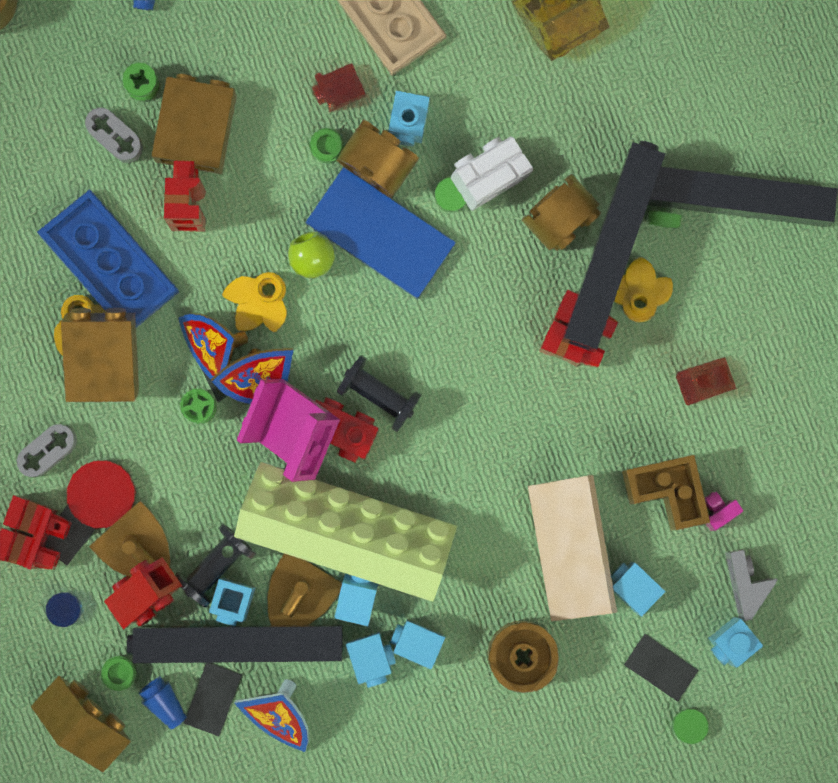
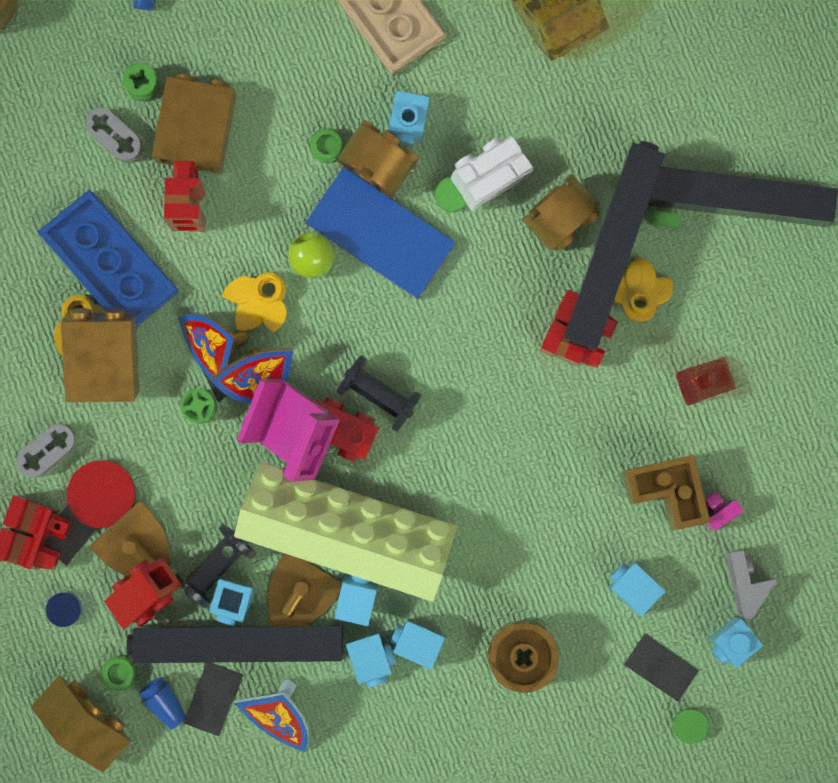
(338, 87): clear red bracket -> none
(572, 548): tan tile -> none

